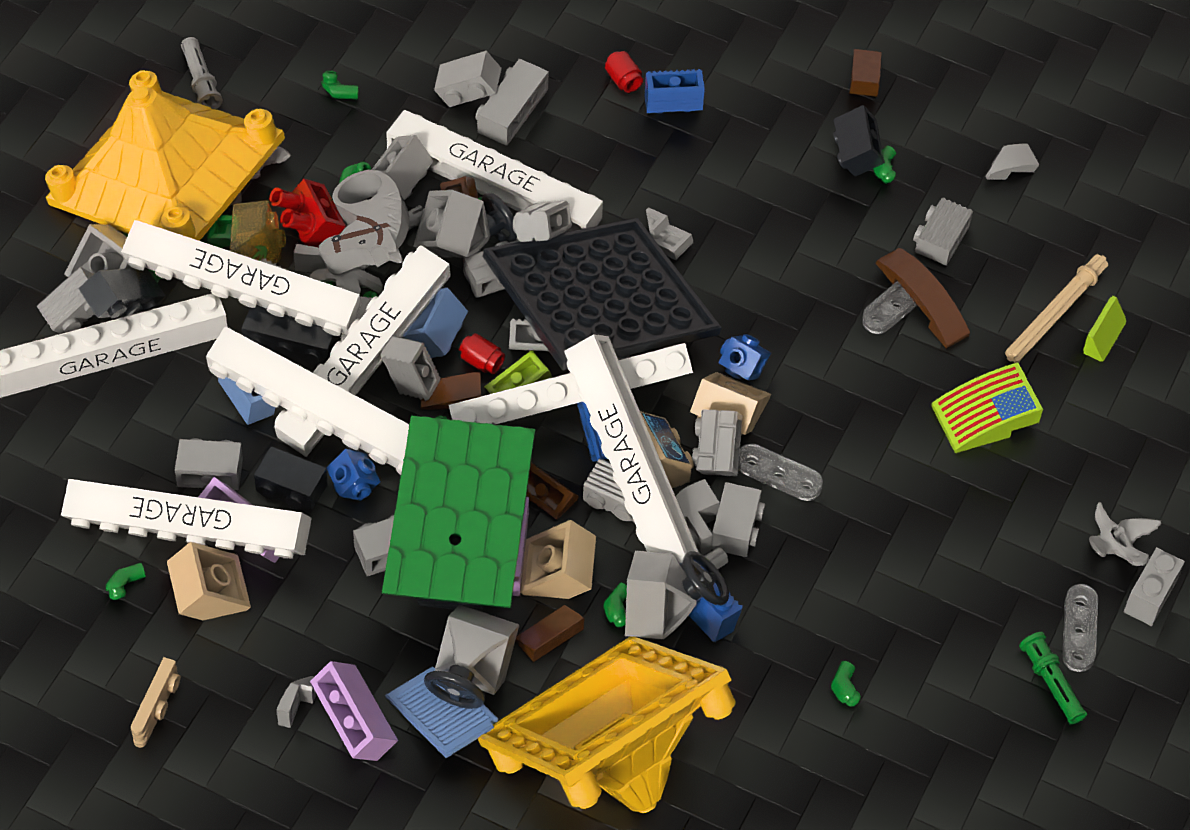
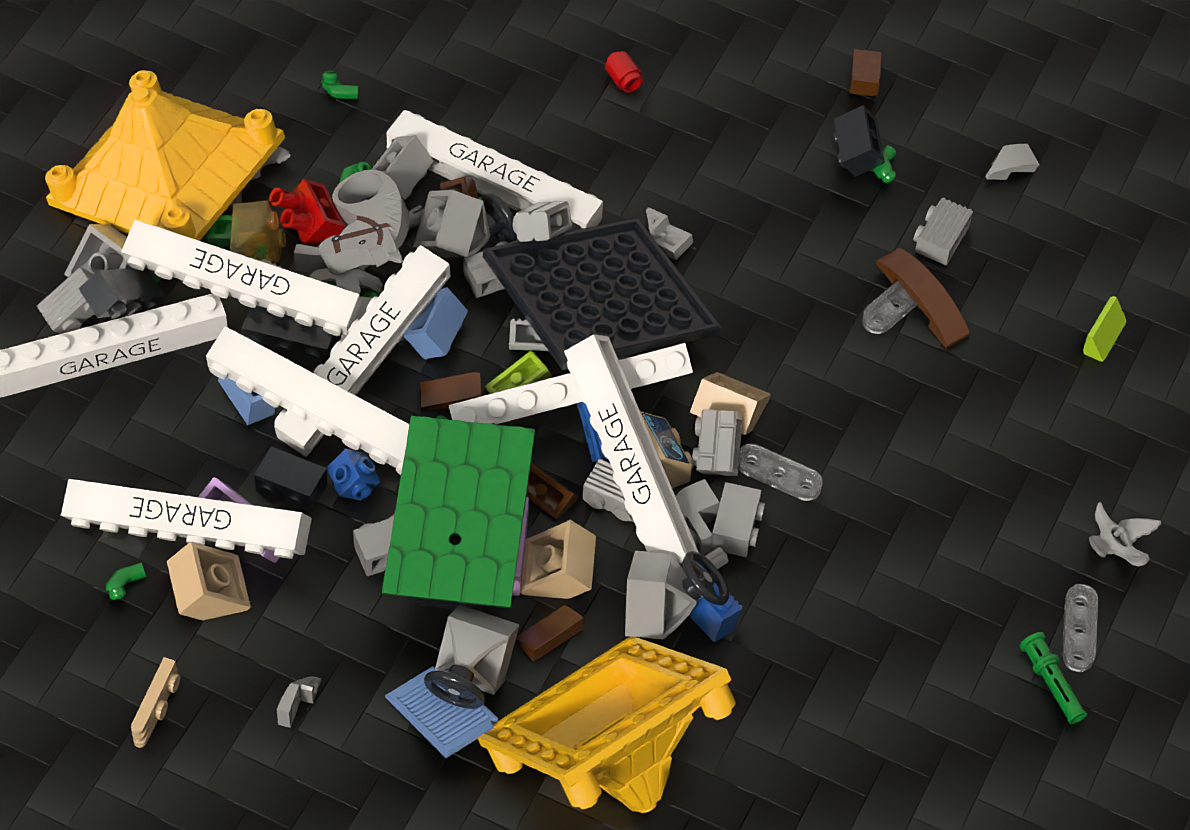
(203, 82): light grey pin -> none
(203, 460): light grey brick -> none
(353, 711): lavender brick -> none
(410, 367): light grey brick -> none
(467, 78): light grey brick -> none
(481, 353): red brick -> none
(513, 102): light grey brick -> none
(614, 605): green arm -> none
(674, 91): blue brick -> none
(743, 357): blue brick -> none
(843, 687): green arm -> none
(987, 408): lime slope -> none
(1085, 277): tan axle -> none
(1154, 586): light grey brick -> none

